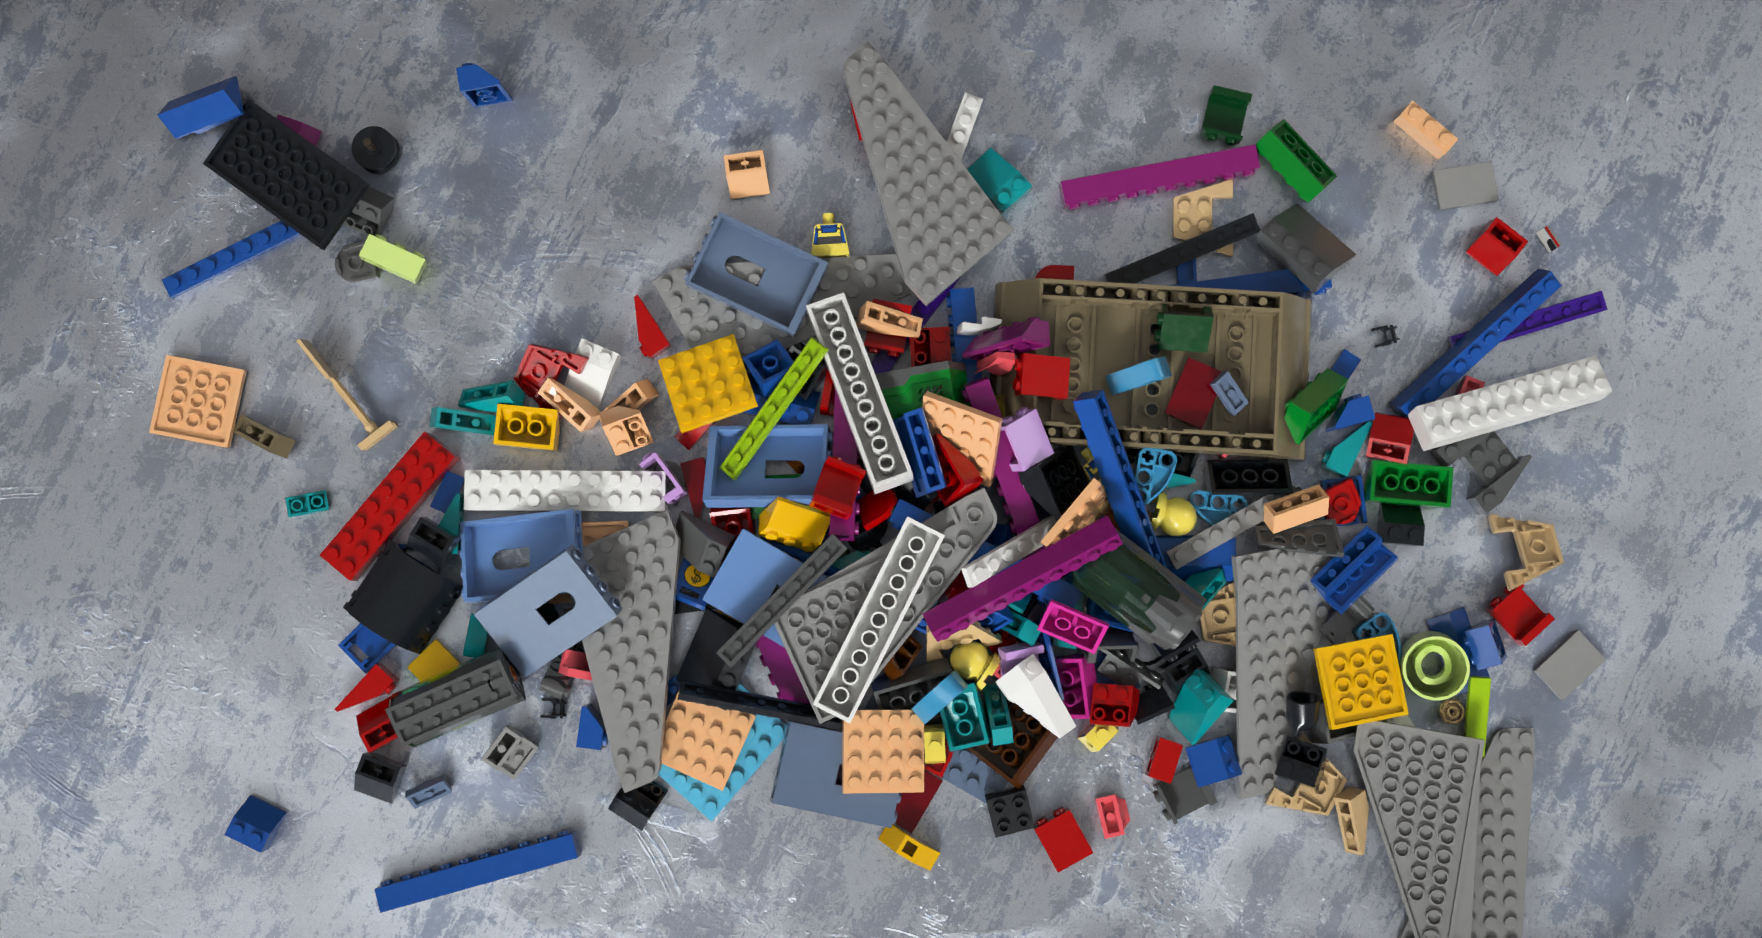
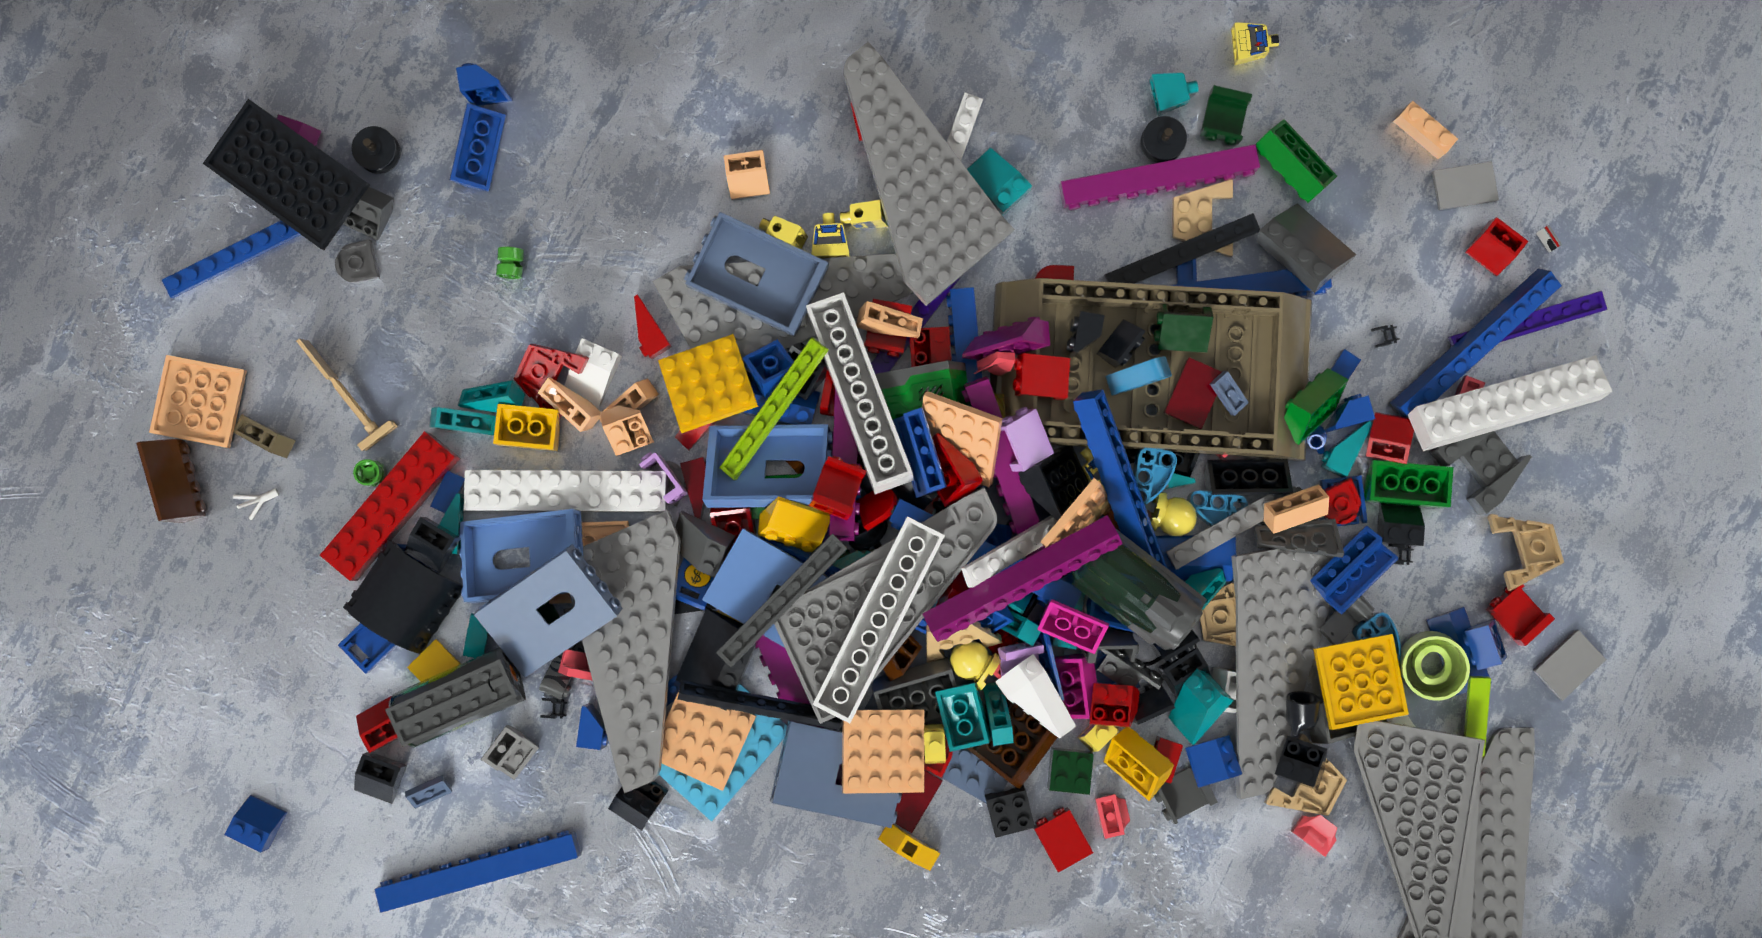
(171, 480): none -> reddish brown slope
(203, 109): blue slope -> none
(256, 498): none -> white plant
(307, 504): teal slope -> none
(369, 472): none -> bright green wheel
(374, 684): red slope -> none
(393, 258): yellowish green brick -> none
(477, 147): none -> blue slope
(510, 262): none -> bright green wheel
(785, 231): none -> light yellow torso
(872, 216): none -> light yellow torso
(939, 697): dark azure beam -> none
(982, 325): white slope -> none
(1070, 771): none -> dark green brick
(1086, 330): none -> black slope
(1120, 343): none -> black slope
(1138, 762): none -> yellow slope
(1163, 139): none -> black wheel
(1171, 91): none -> teal torso
(1251, 42): none -> light yellow torso
(1316, 832): none -> coral slope
(1318, 439): none -> blue animal
(1353, 818): tan slope -> none
(1408, 555): none -> black piece
(1458, 711): tan plate -> none

